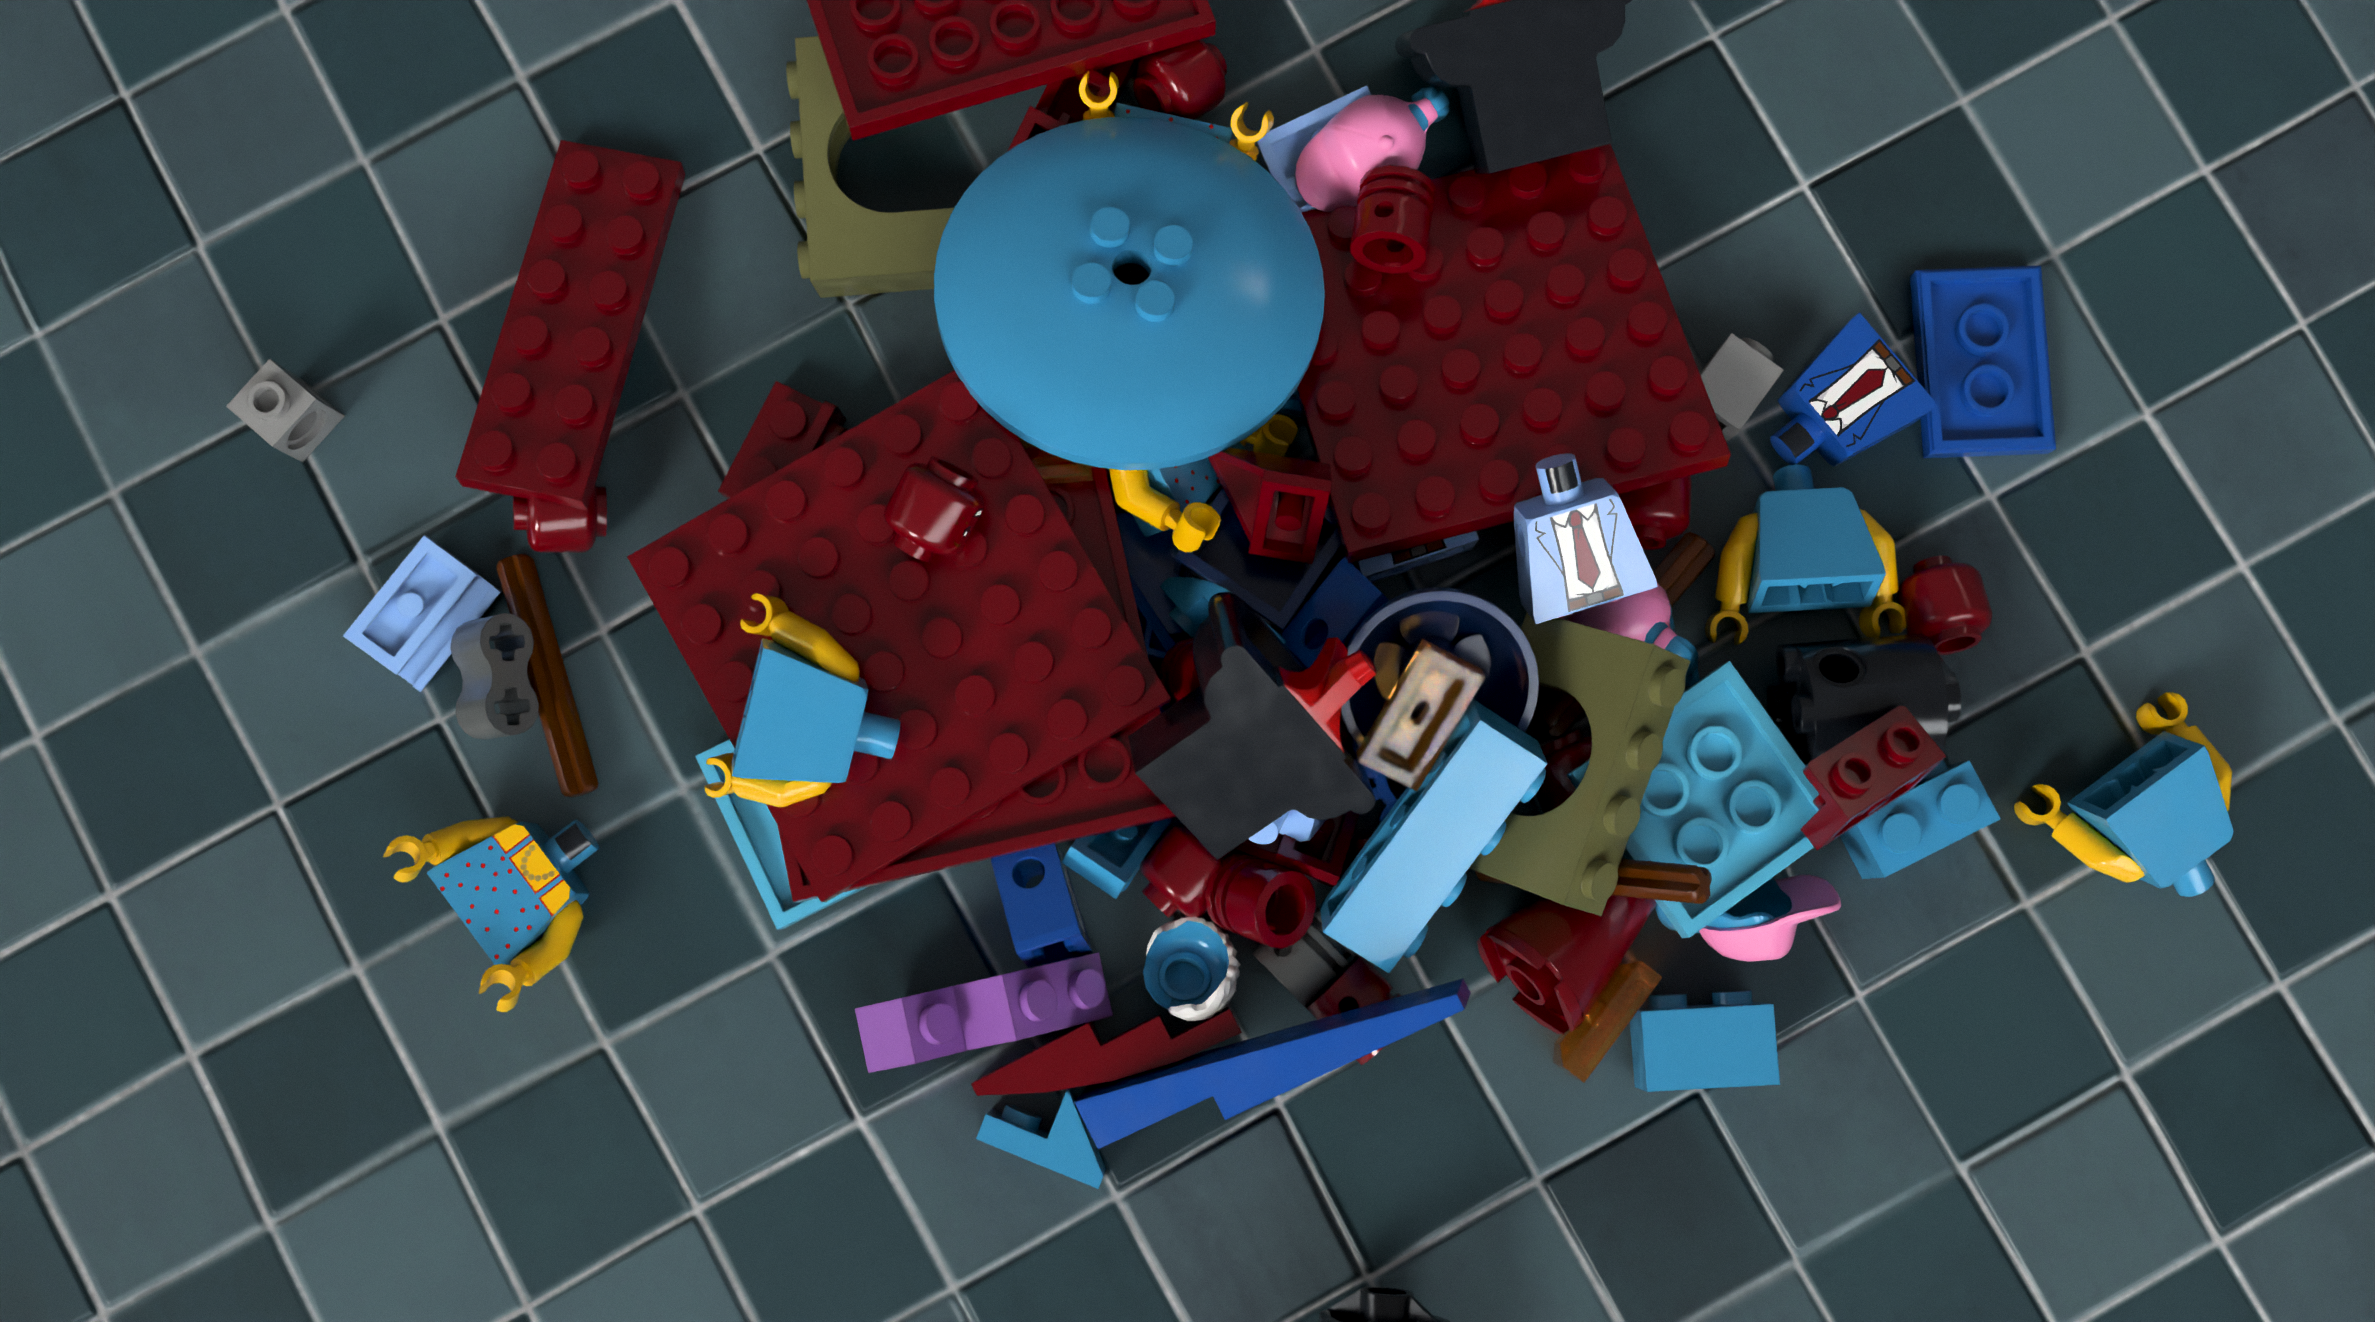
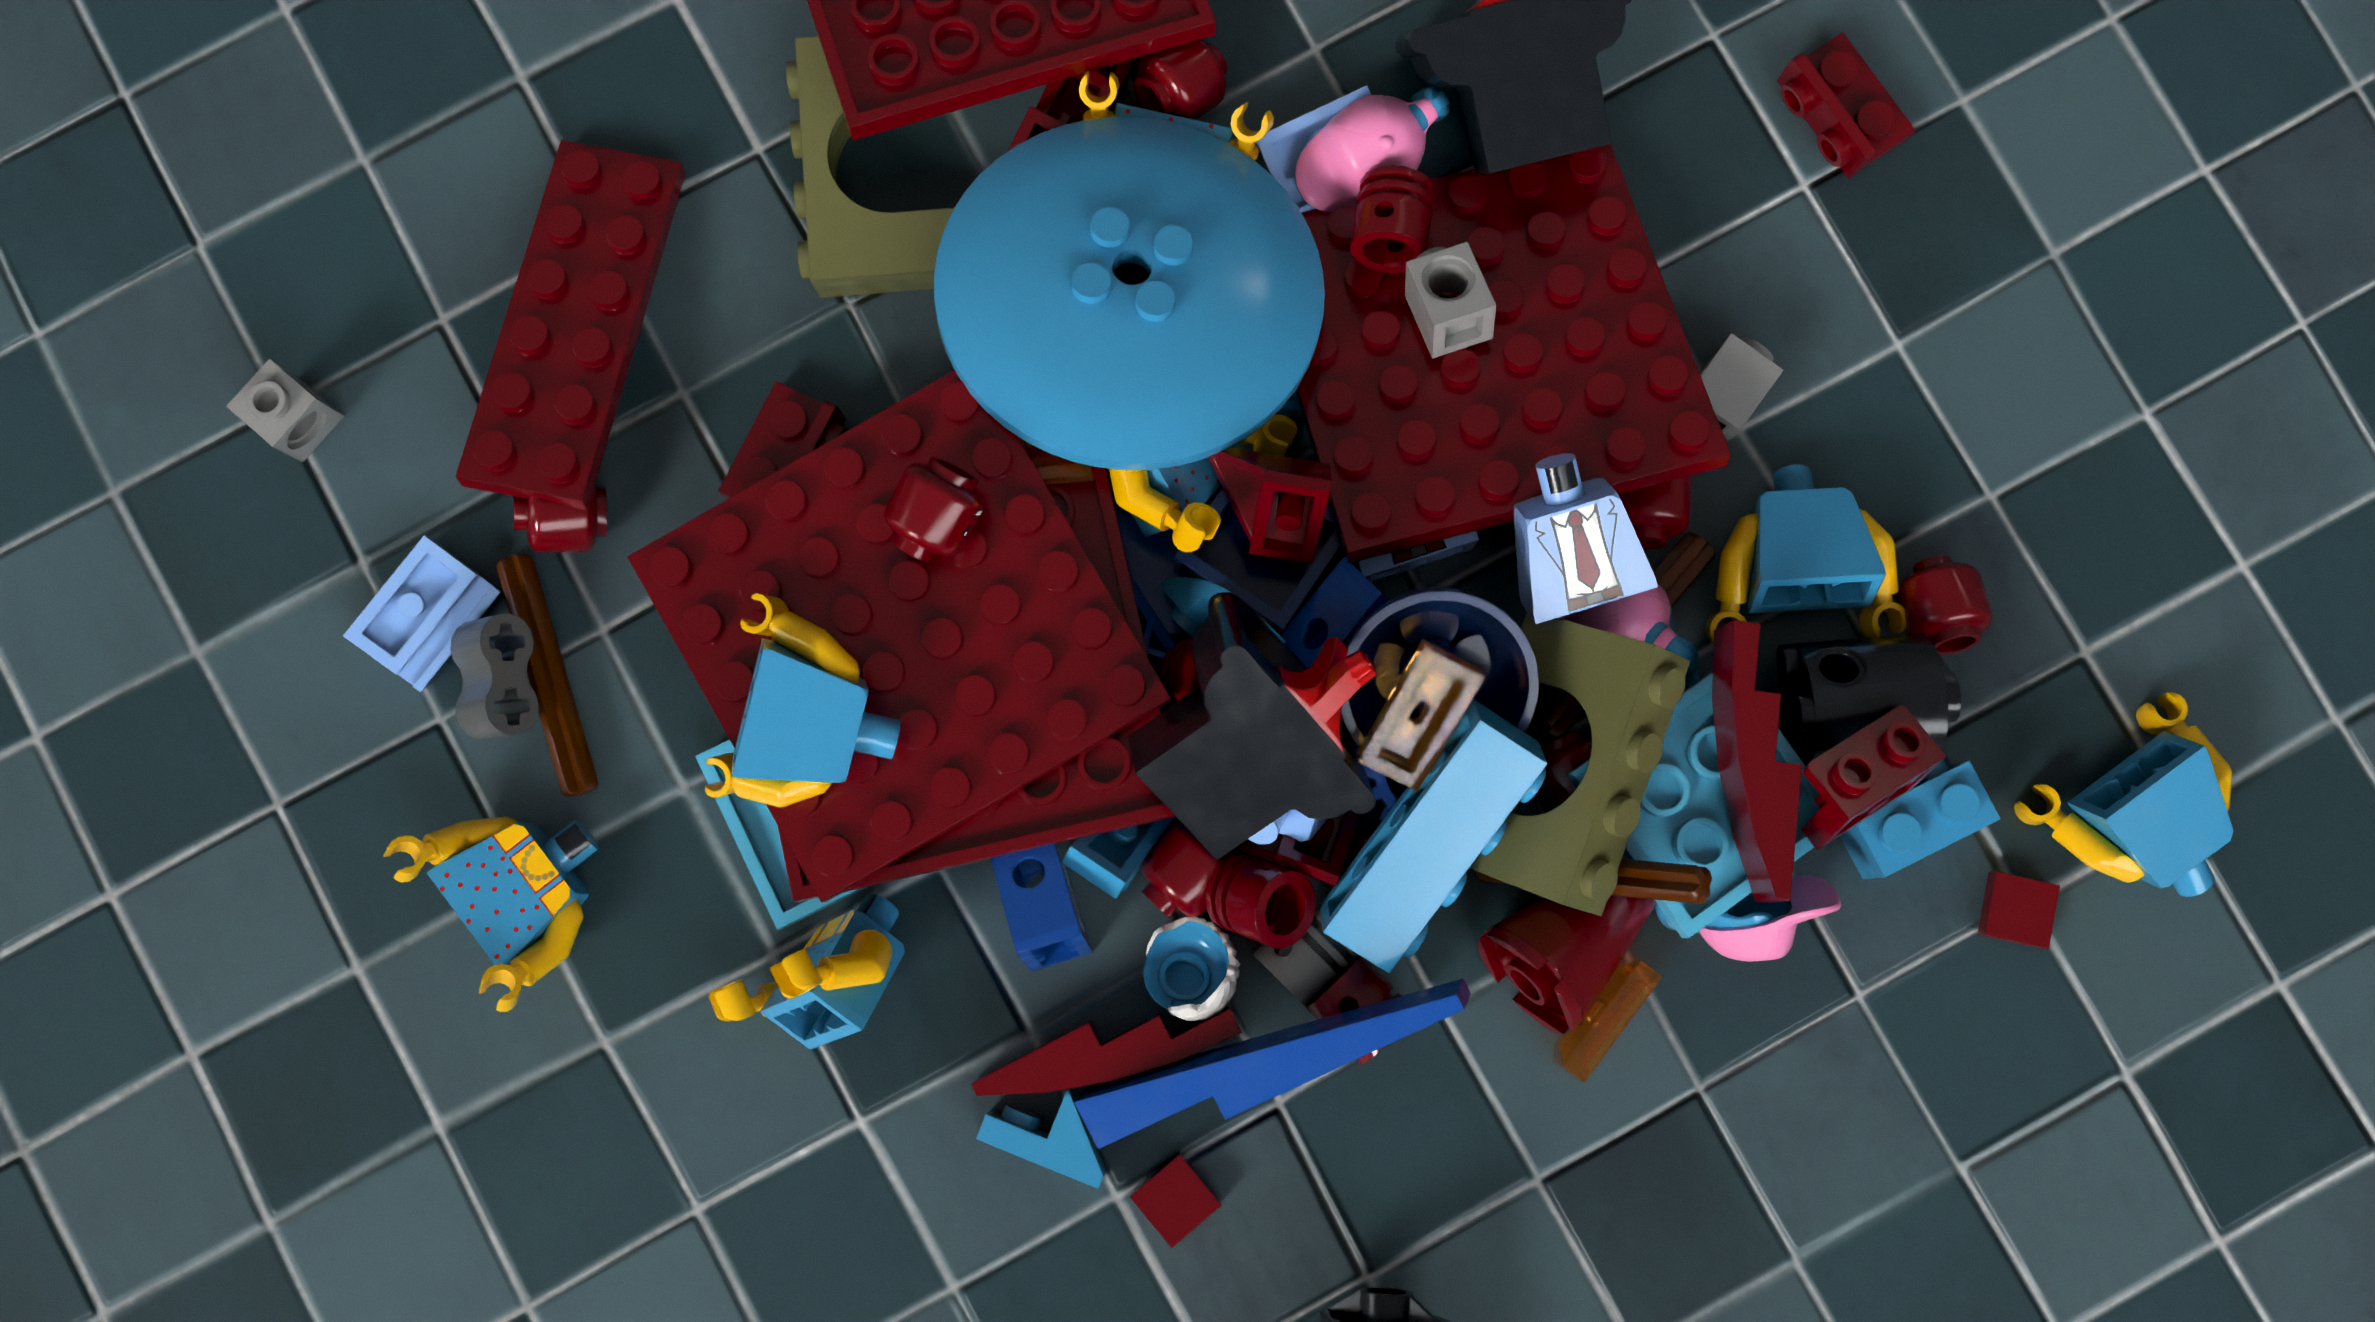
(829, 983): none -> torso
(983, 1013): medium lavender arch -> none
(1175, 1200): none -> dark red tile
(1456, 321): none -> light grey brick
(1704, 1044): dark azure brick -> none
(1756, 788): none -> dark red slope
(1844, 105): none -> dark red bracket
(1849, 398): blue torso -> none
(1983, 361): blue tile -> none
(2018, 910): none -> dark red tile

